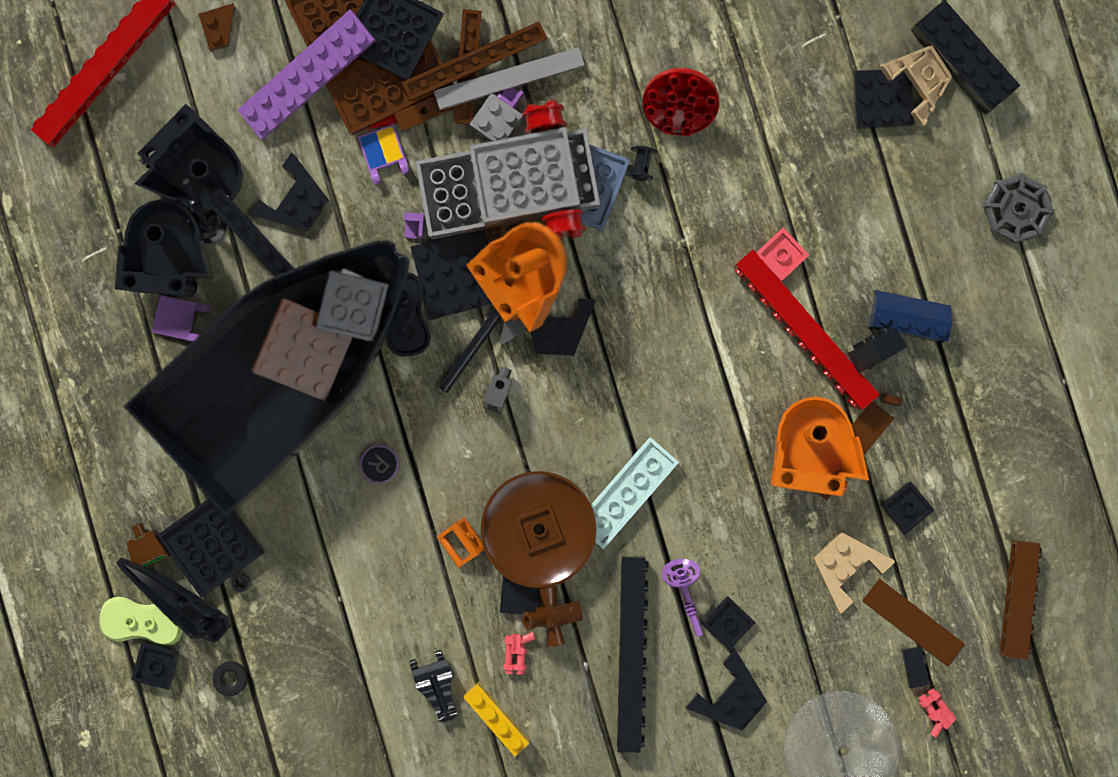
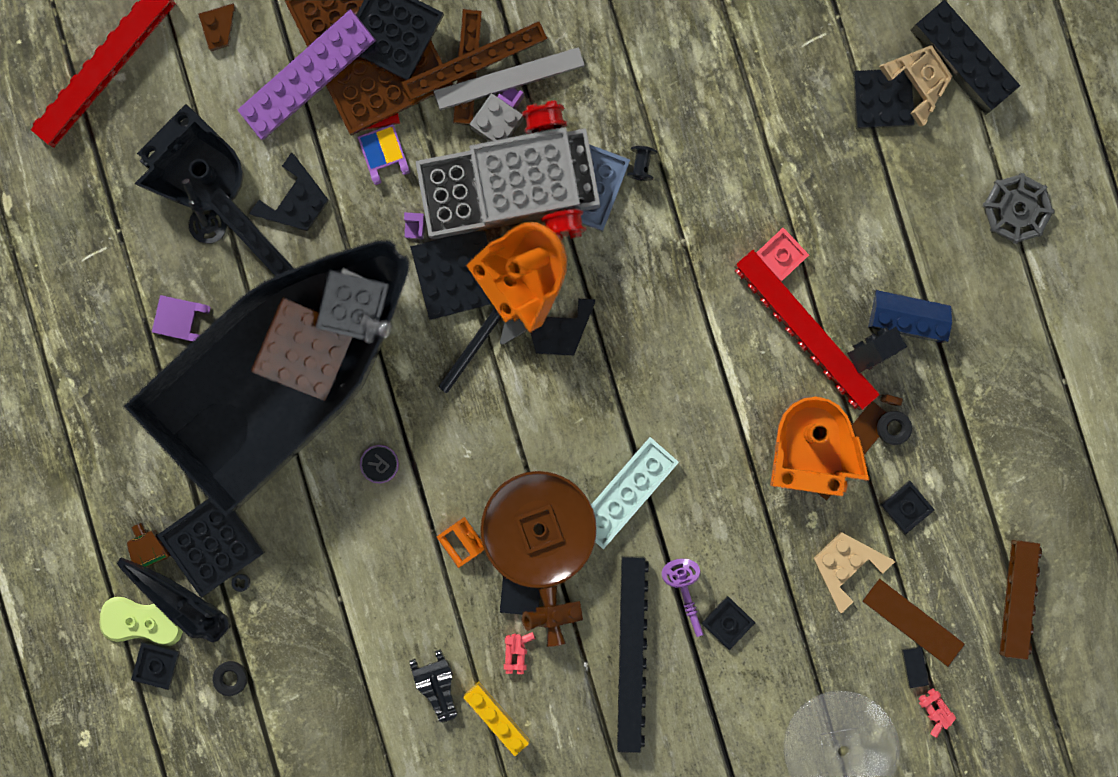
(162, 251): black animal -> none
(382, 328): none -> clear piece
(408, 331): black plate -> none
(413, 117): reddish brown tile -> none
(495, 397): dark grey torso -> none
(680, 101): red bracket -> none
(737, 702): black wing -> none
(882, 428): none -> black tyre

